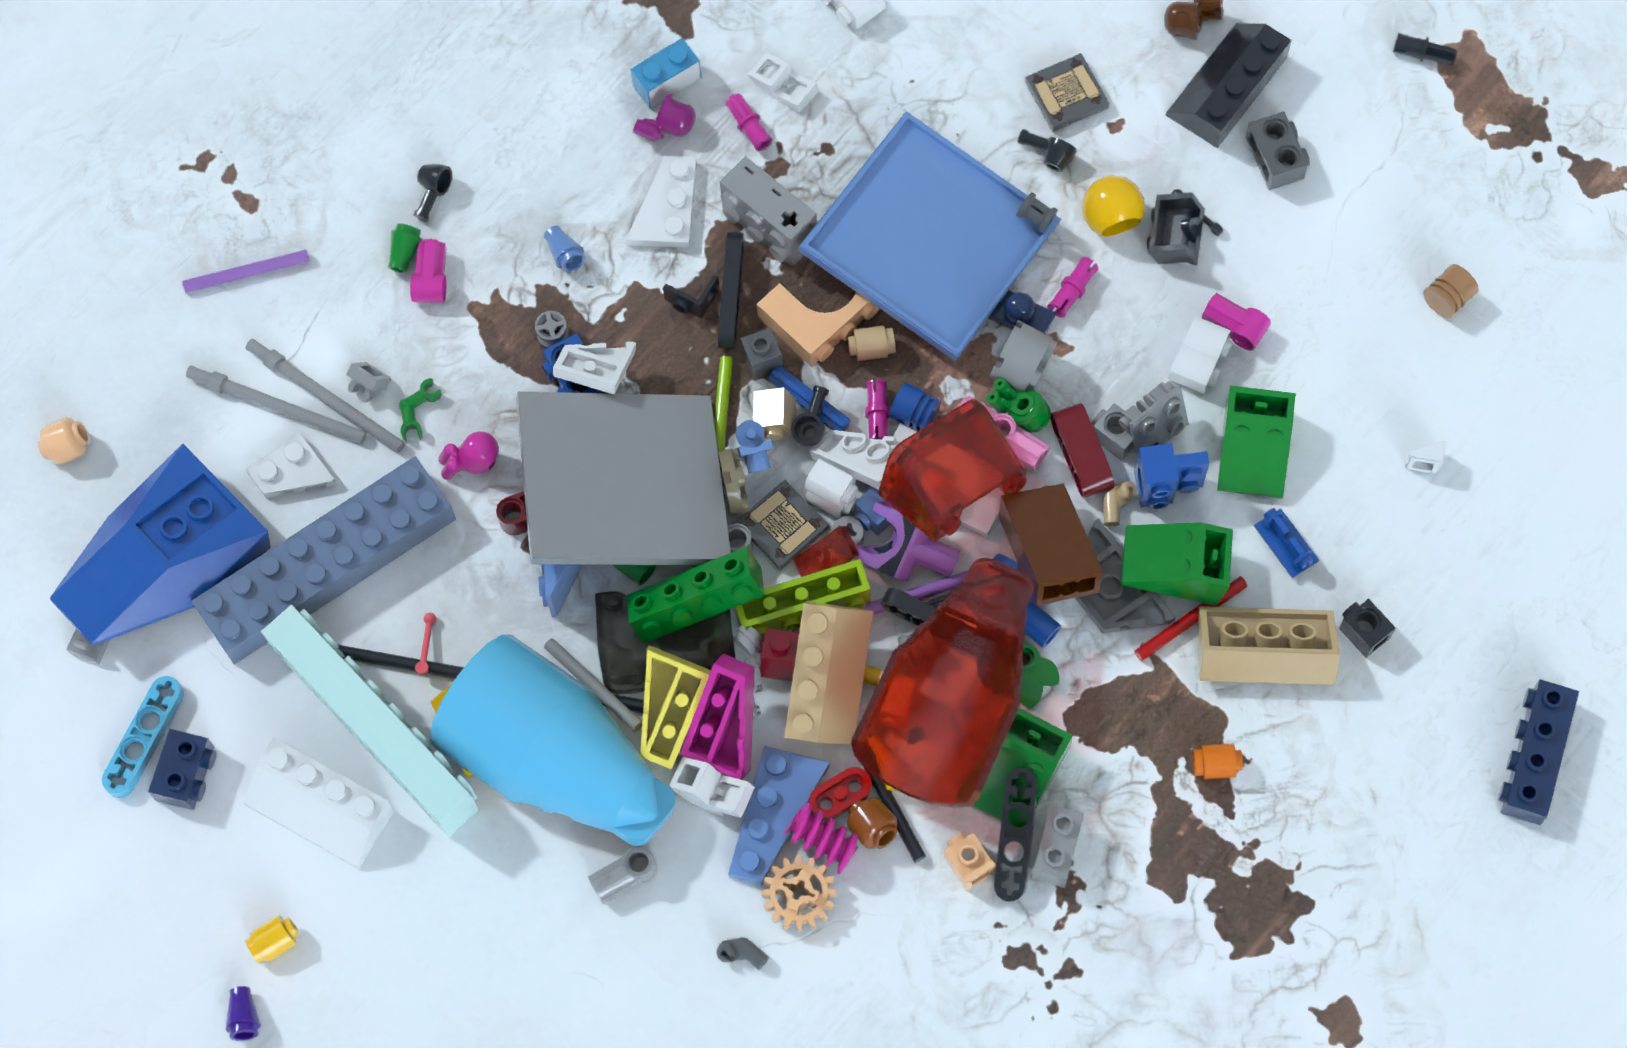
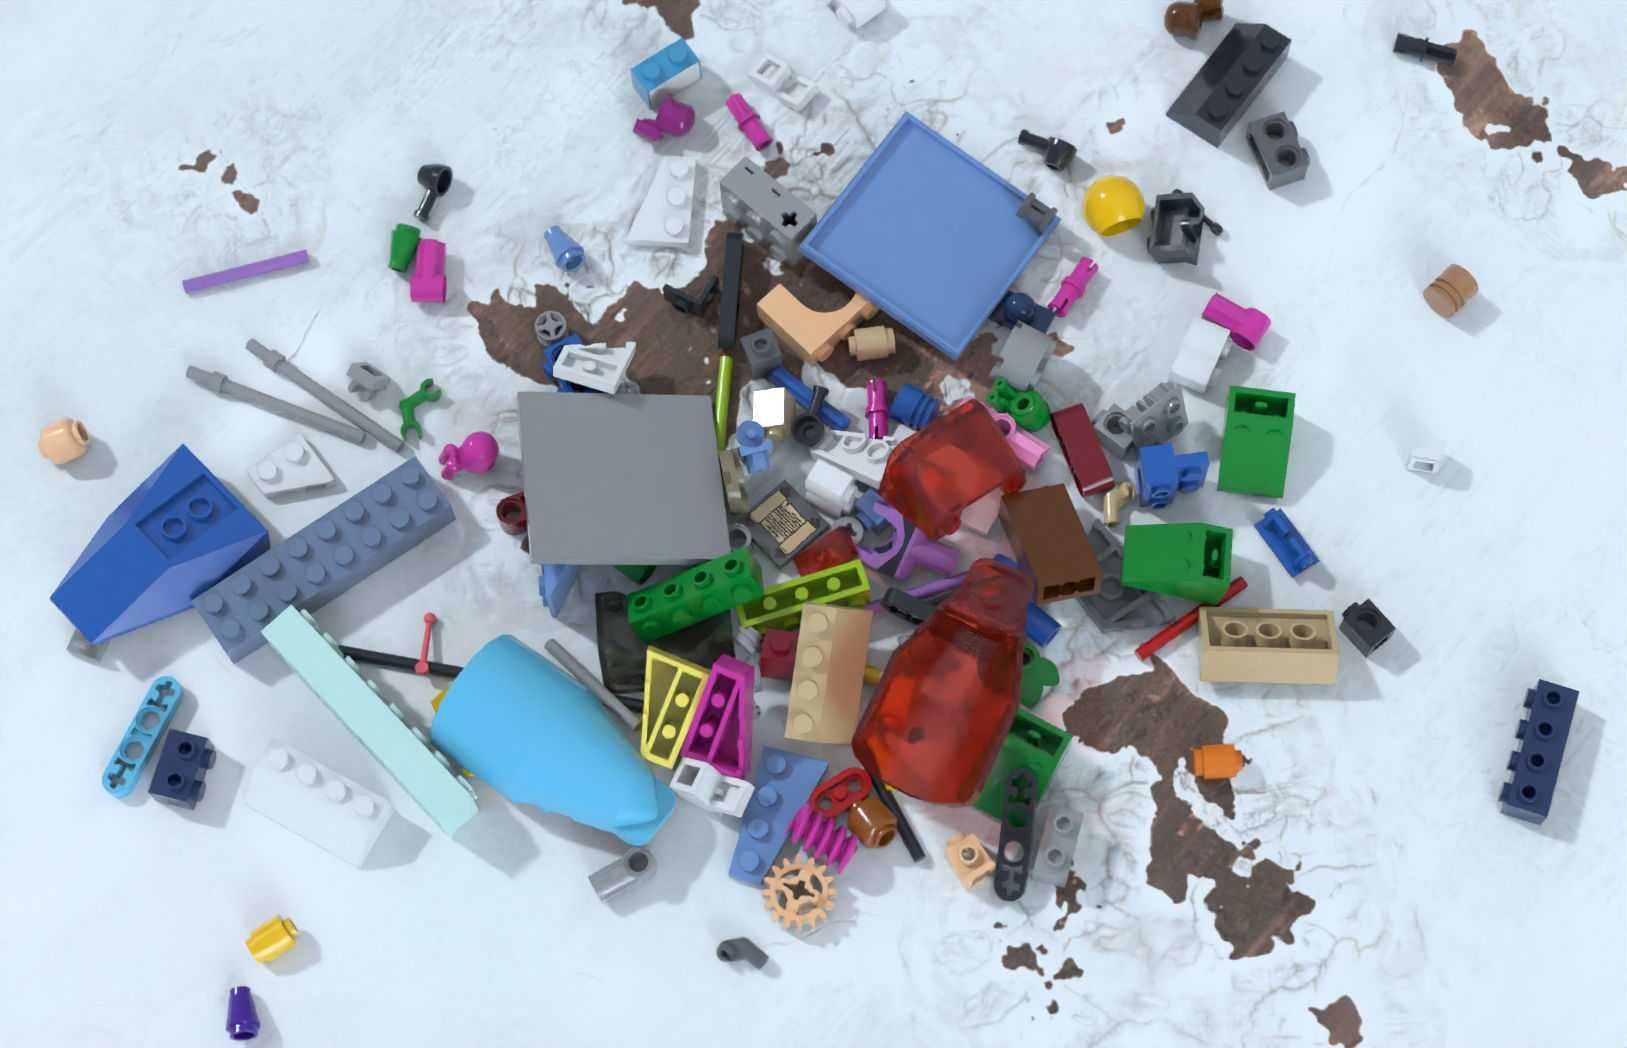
(1067, 92): tile -> none

